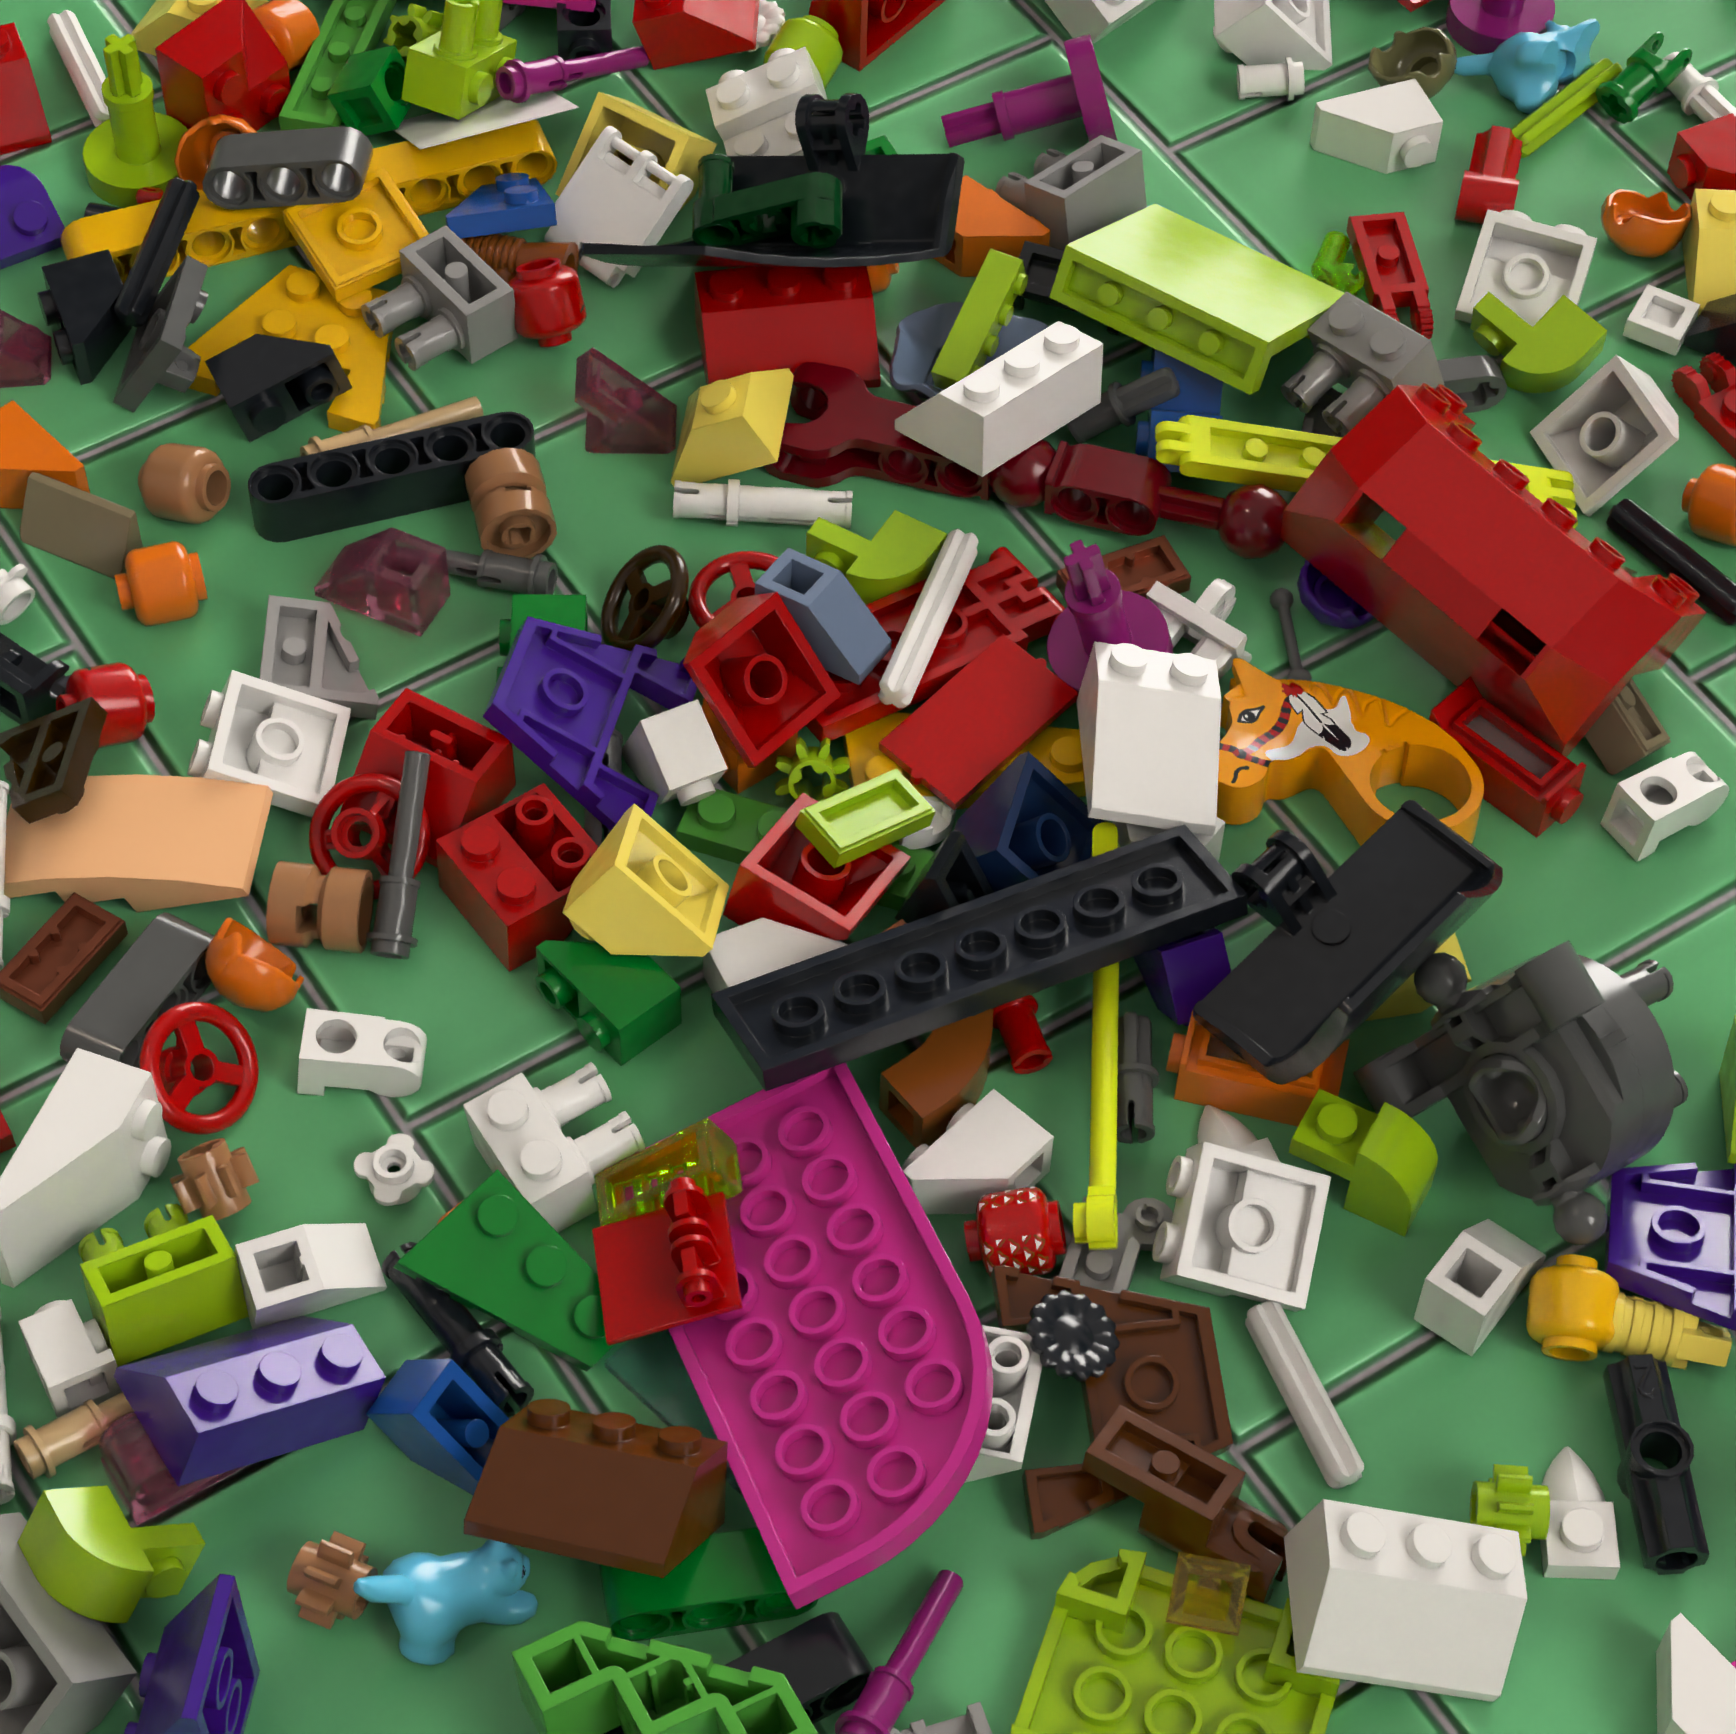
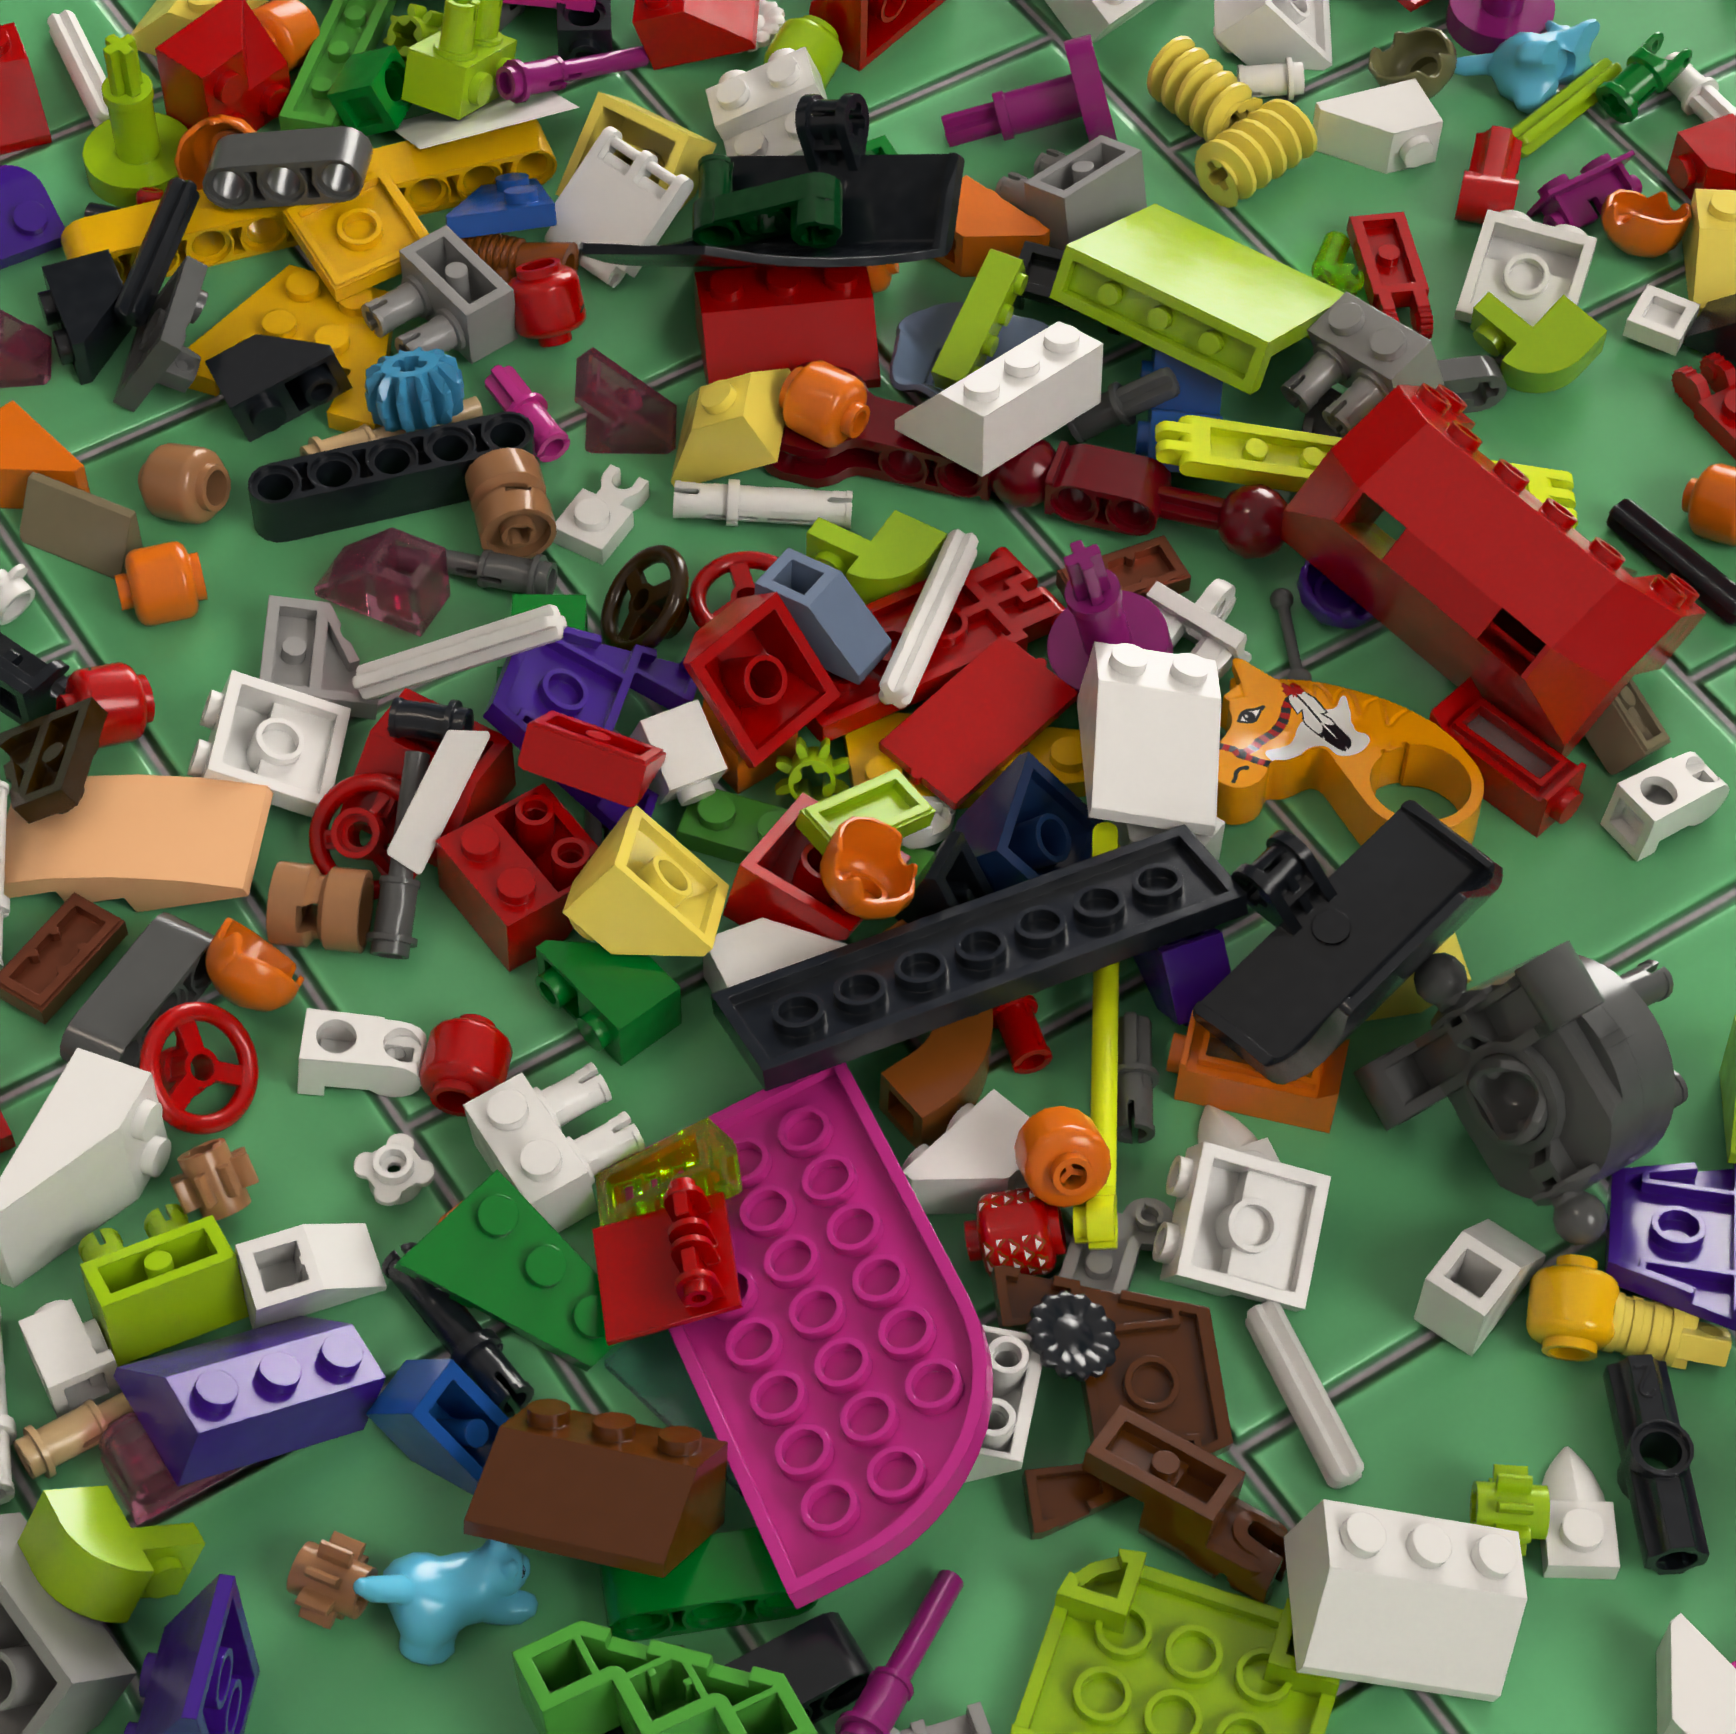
(414, 390): none -> dark azure gear
(427, 720): none -> black pin
(436, 797): none -> white sticker
(460, 652): none -> white axle
(463, 1061): none -> red head
(515, 396): none -> dark pink axle
(589, 758): none -> red slope
(600, 521): none -> white plate
(824, 403): none -> orange head
(866, 869): none -> orange hair
(1062, 1156): none -> orange head
(1198, 89): none -> light yellow piece
(1208, 1593): clear yellow slope -> none
(1254, 152): none -> light yellow piece
(1380, 1154): lime brick -> none
(1568, 200): none -> magenta hinge
(1608, 432): white slope -> none

